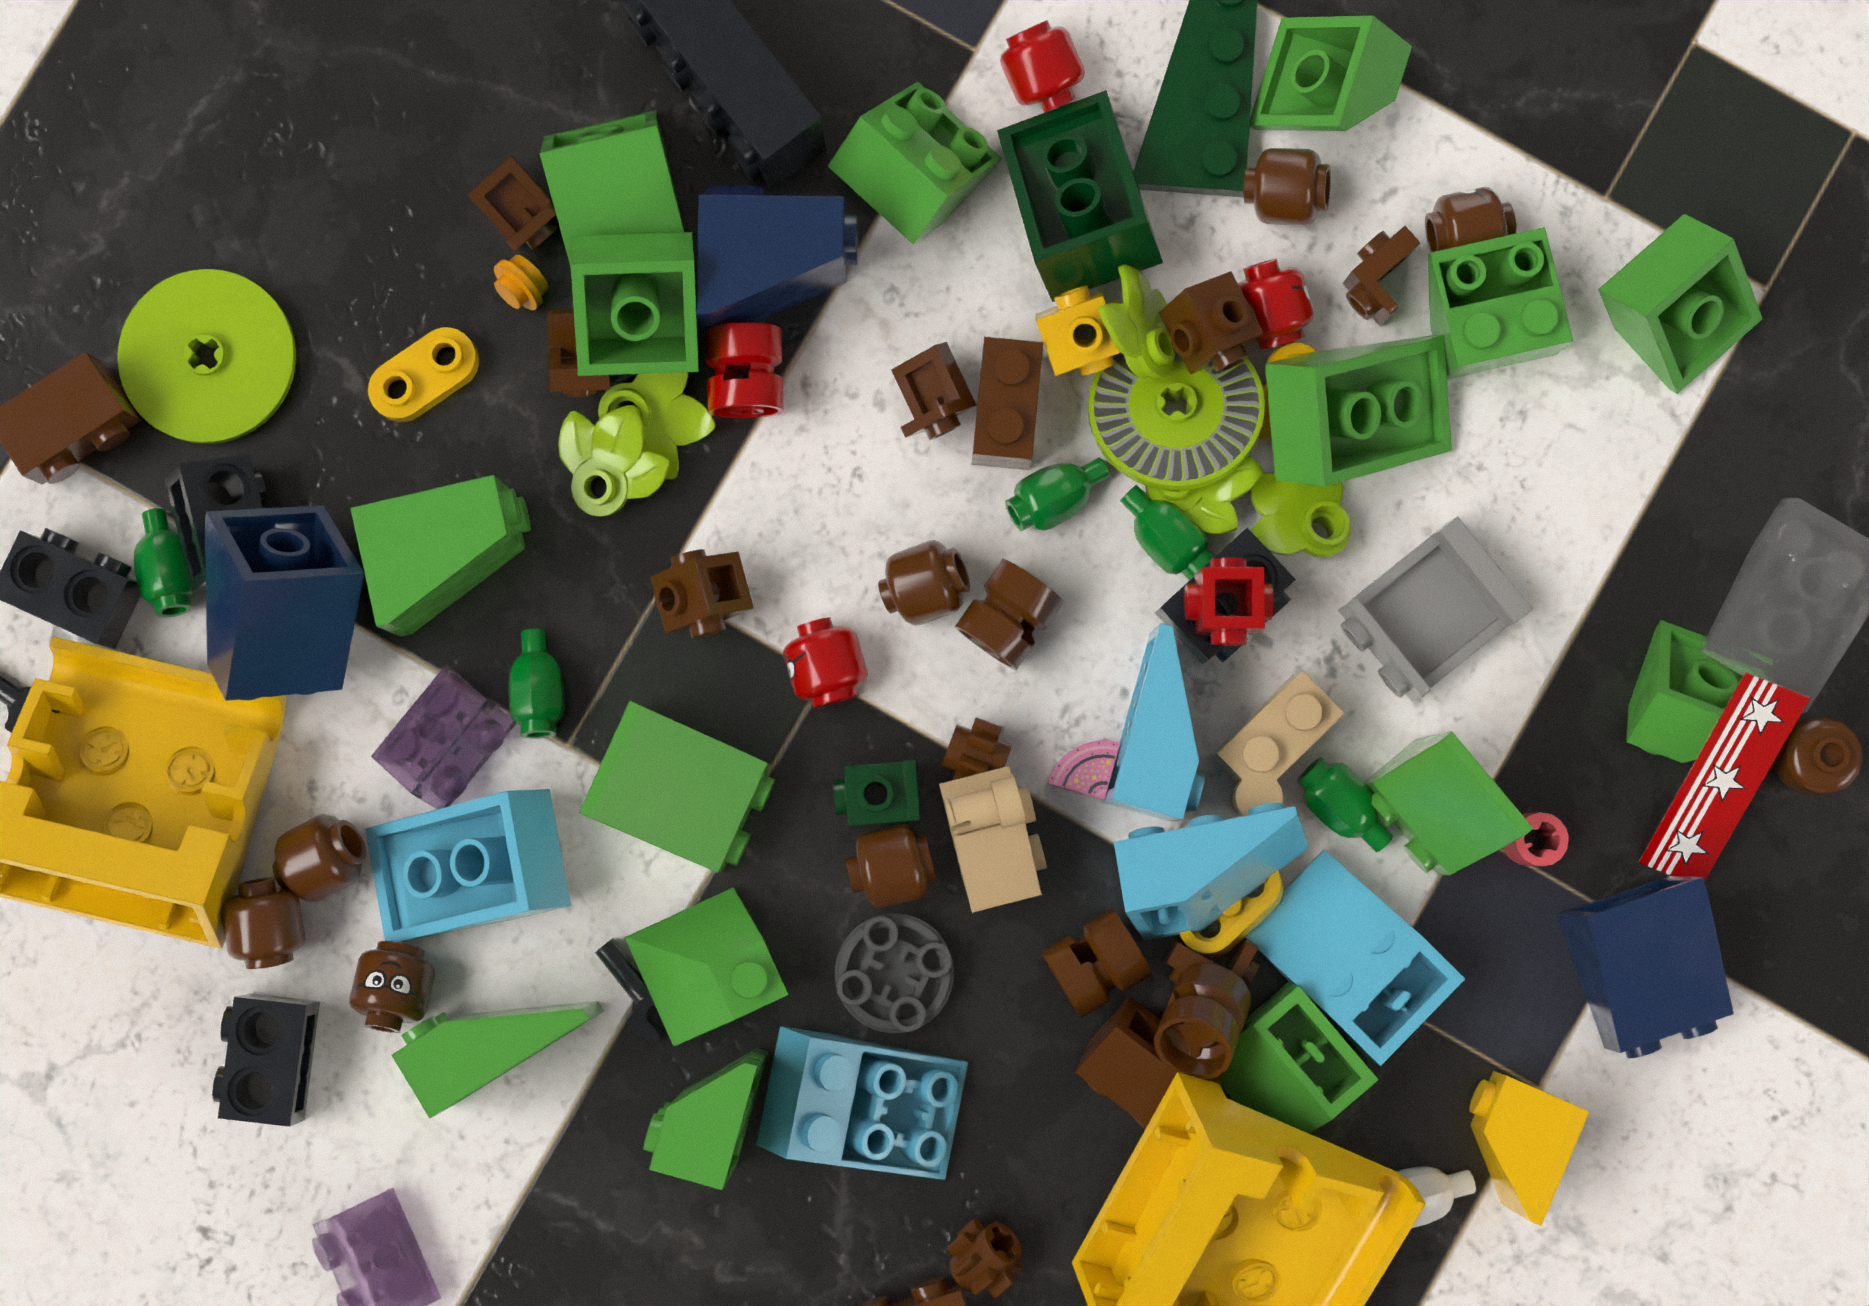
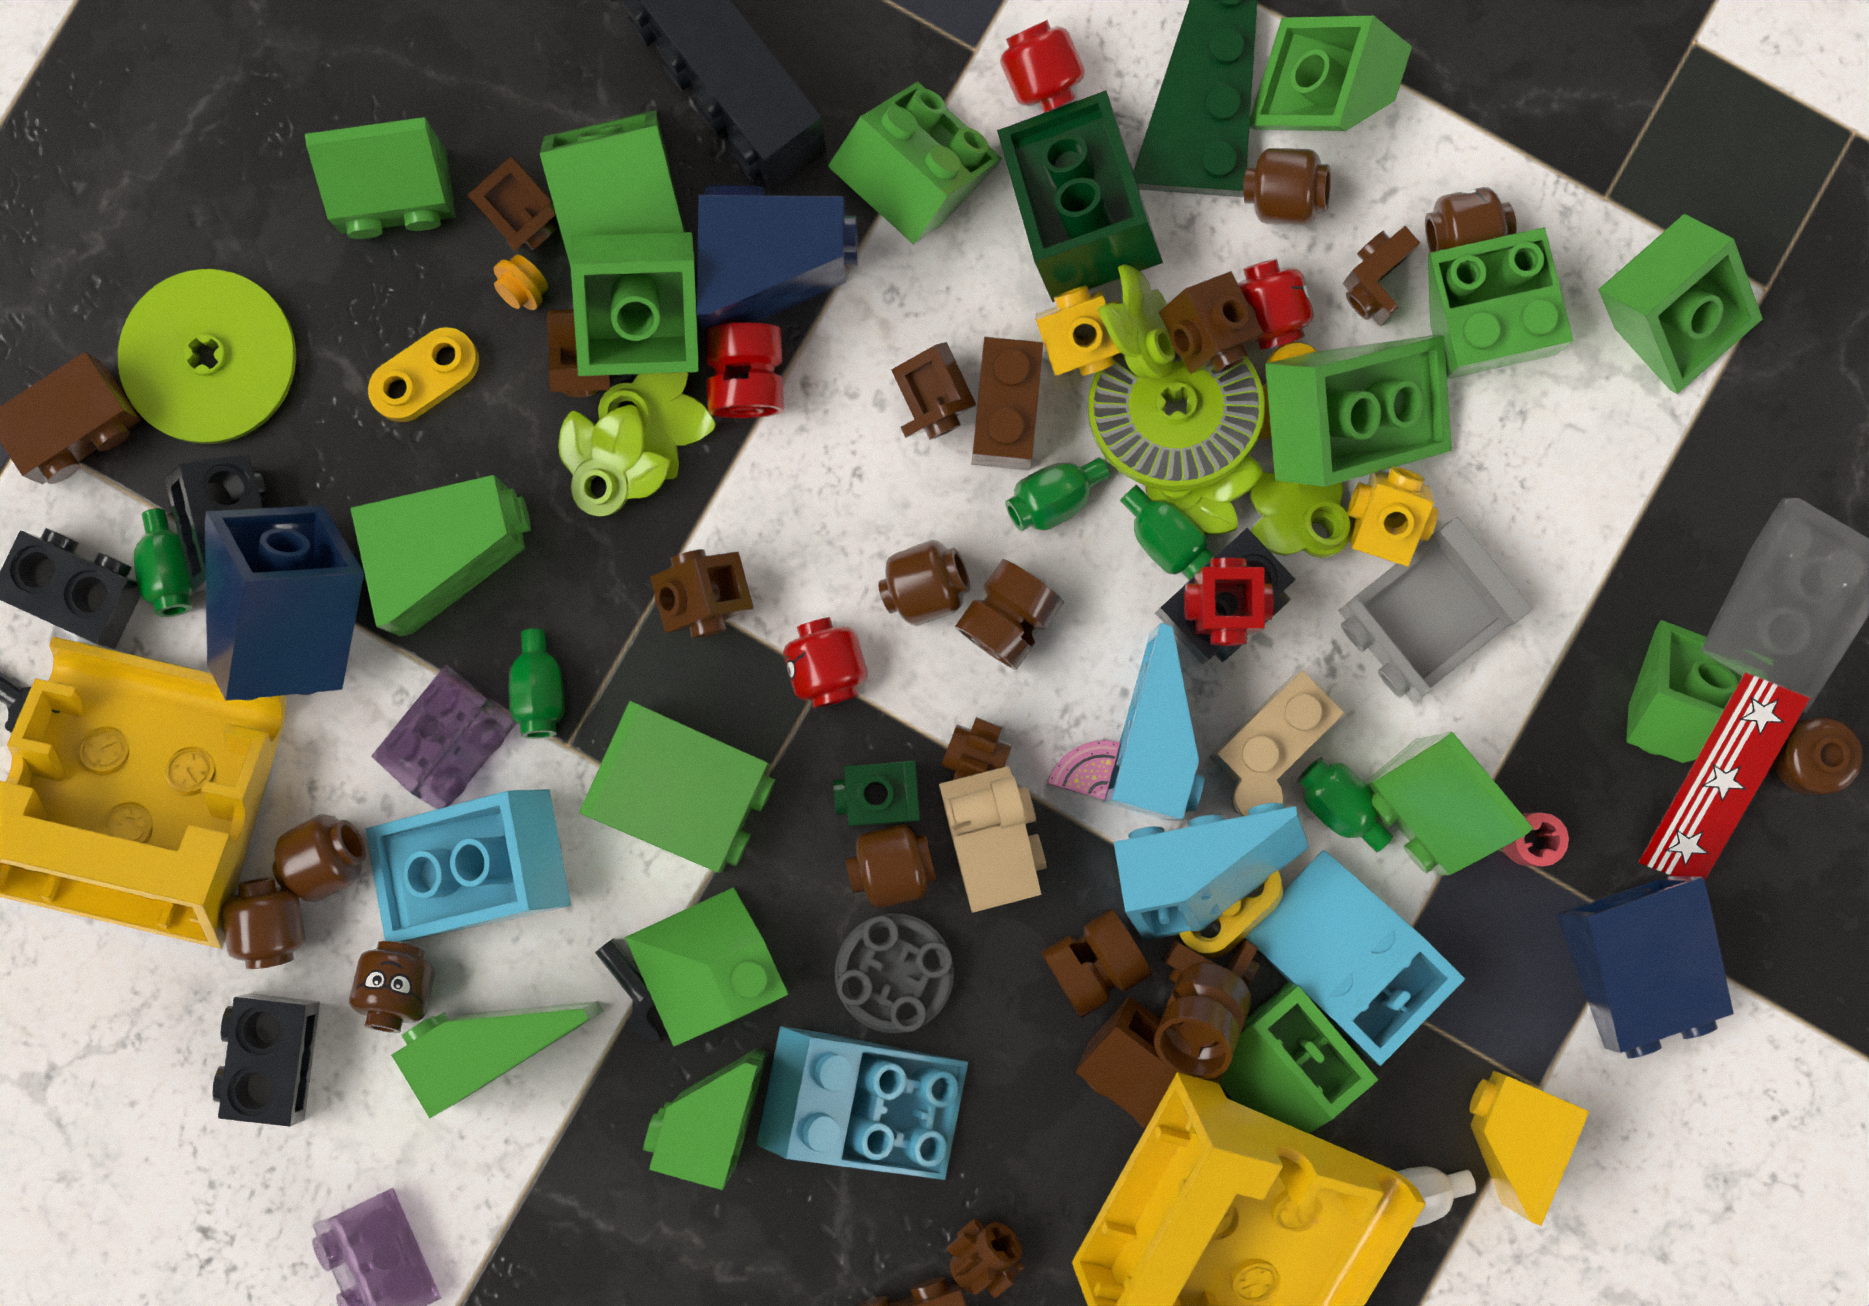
(382, 177): none -> bright green slope
(1392, 515): none -> yellow brick

